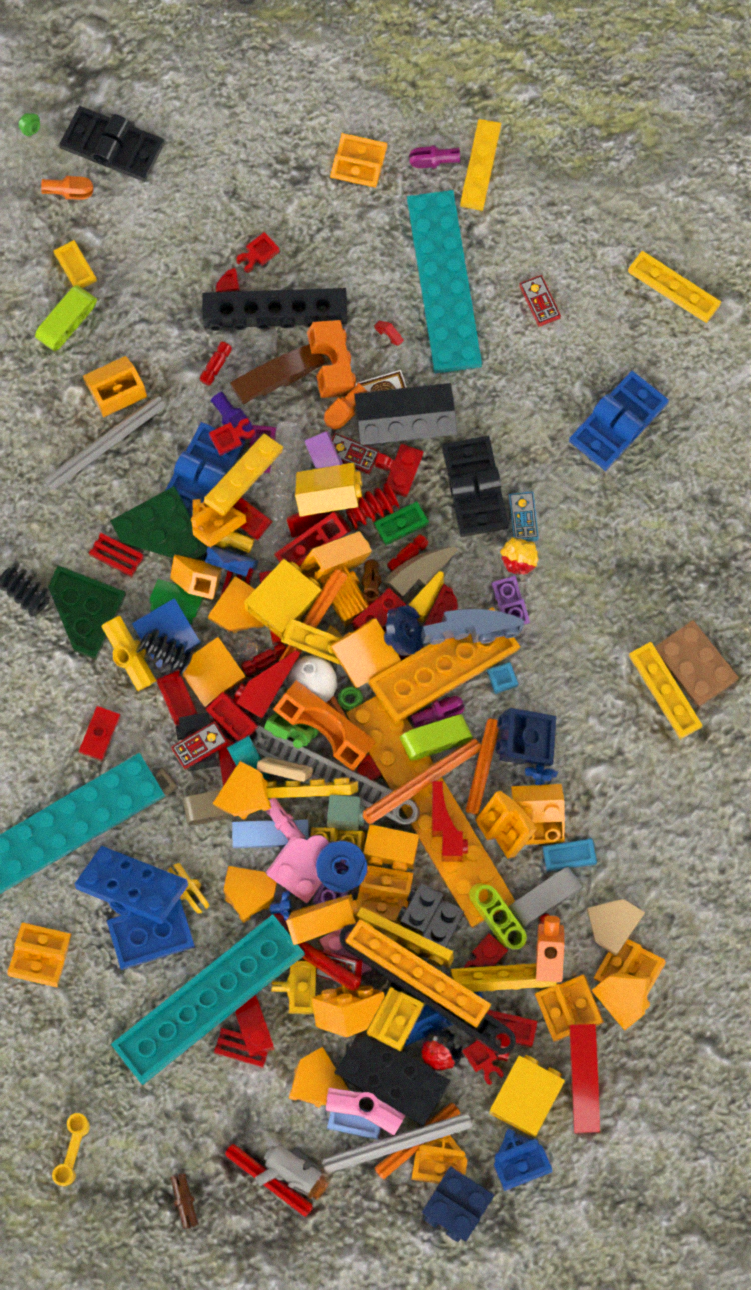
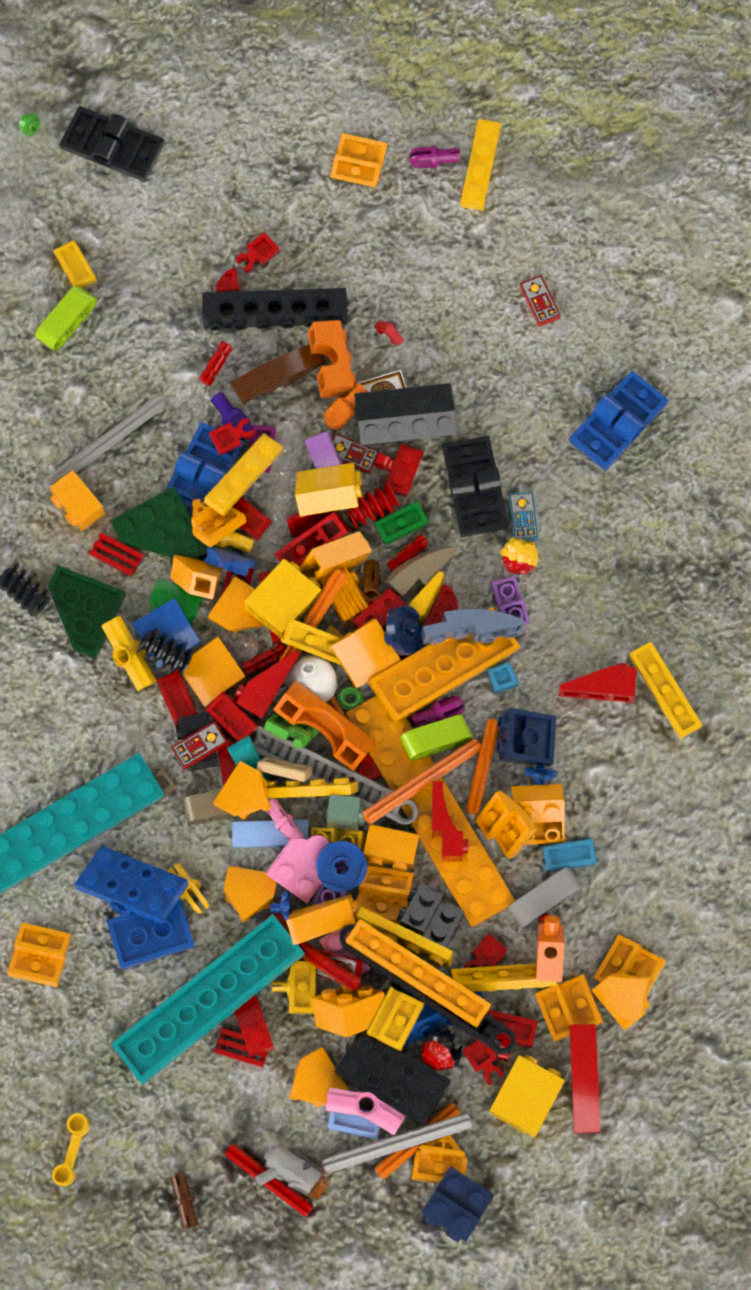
(70, 187): orange arm -> none
(76, 500): none -> light orange brick
(99, 733): red plate -> none
(115, 386): light orange slope -> none
(444, 282): teal plate -> none
(508, 922): lime beam -> none
(520, 1160): blue slope -> none
(608, 684): none -> red slope
(613, 923): tan slope -> none
(674, 286): yellow plate -> none
(696, 664): medium nougat plate -> none

